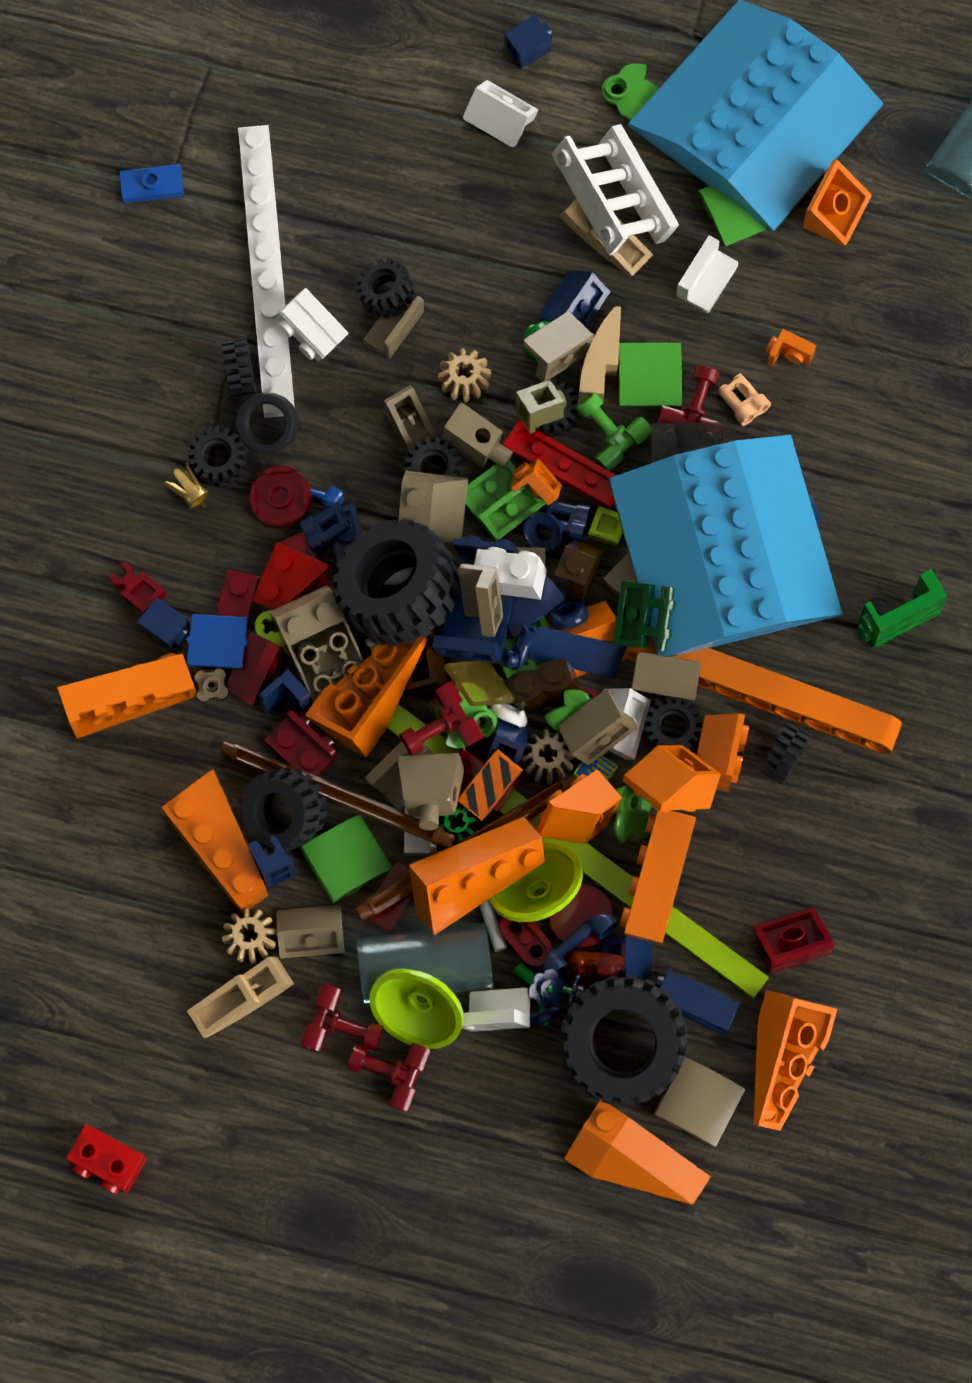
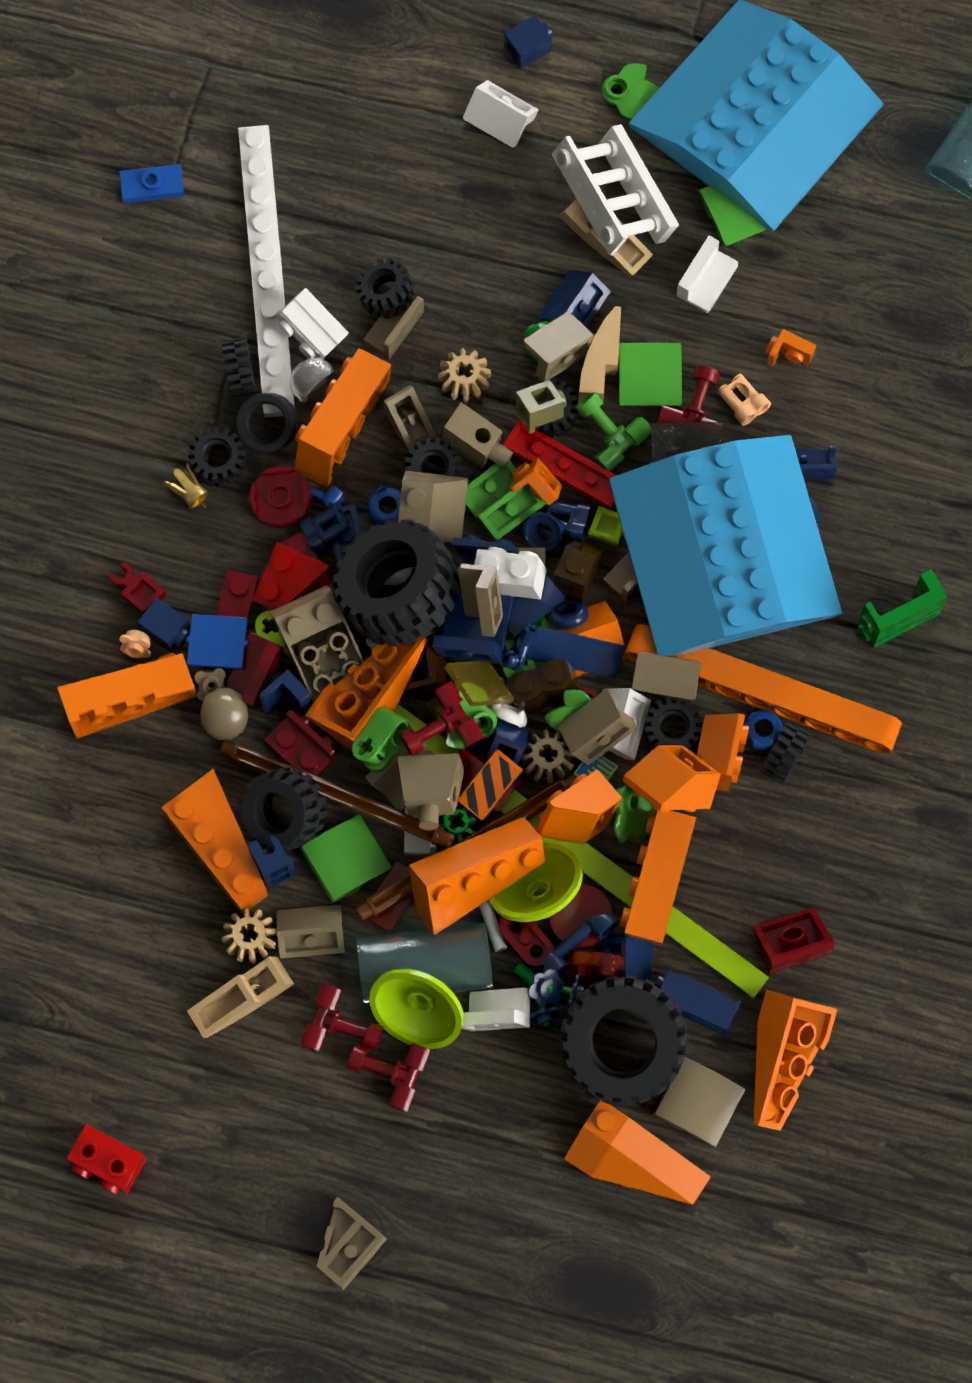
(135, 644): none -> light nougat plate
(224, 714): none -> dark tan hair
(309, 376): none -> clear hair
(340, 416): none -> orange wedge
(348, 1245): none -> dark tan wing
(373, 506): none -> blue piece
(380, 738): none -> bright green piece
(635, 614): dark green plate -> none
(756, 741): none -> blue piece
(817, 463): none -> dark blue hinge
(836, 205): orange slope -> none

